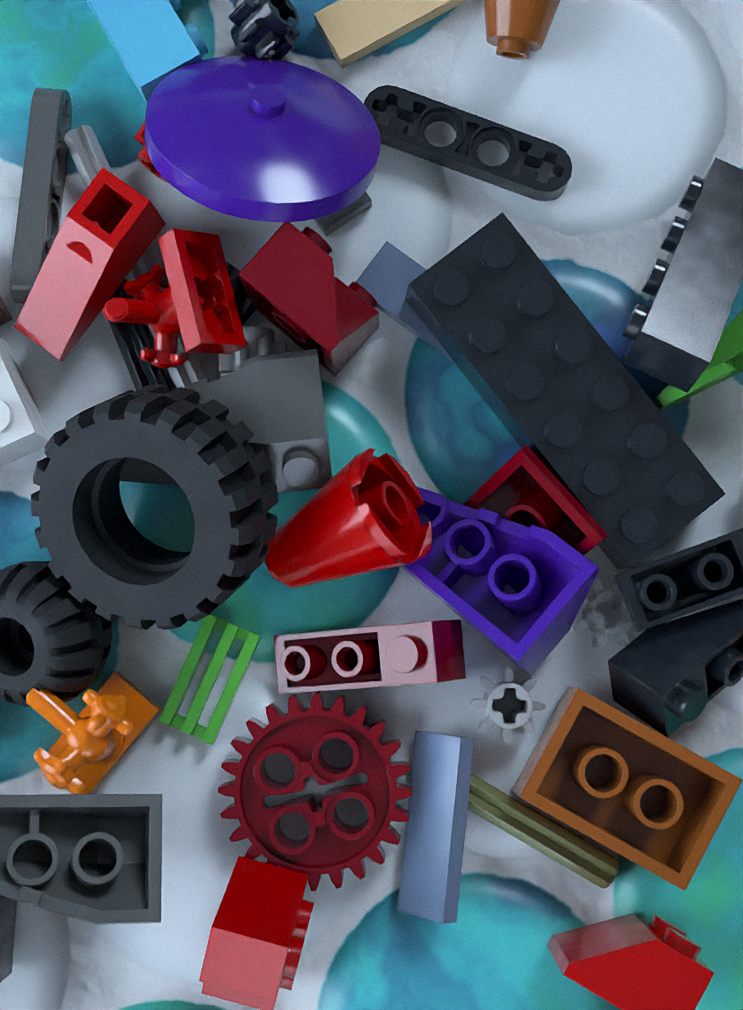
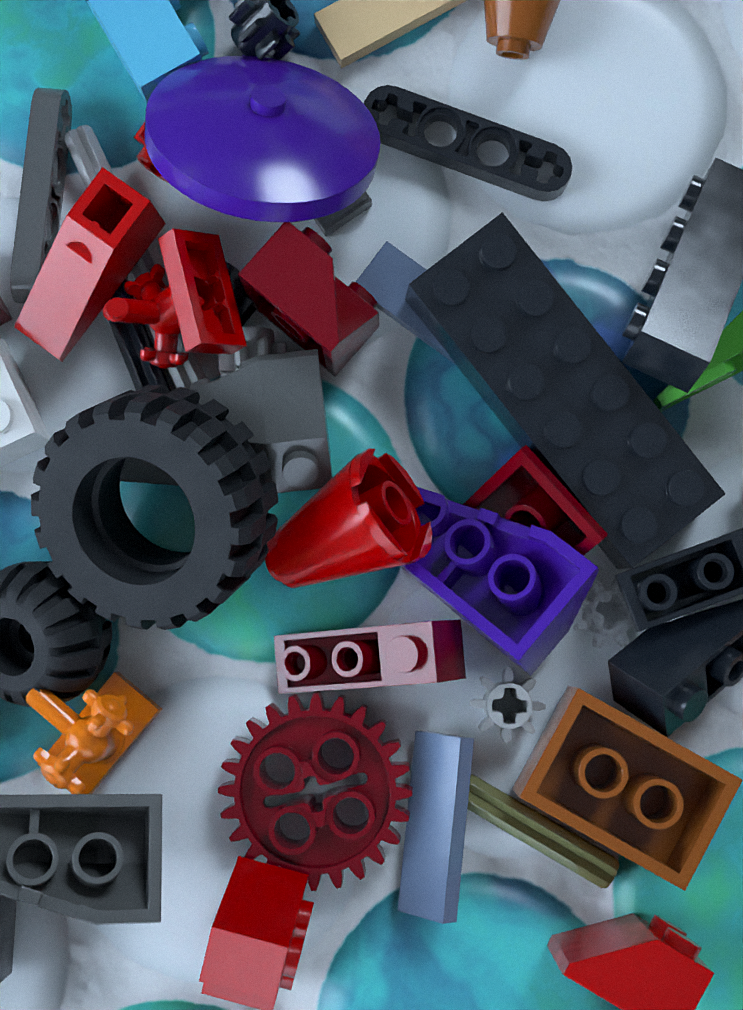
(190, 723): bright green tile -> none

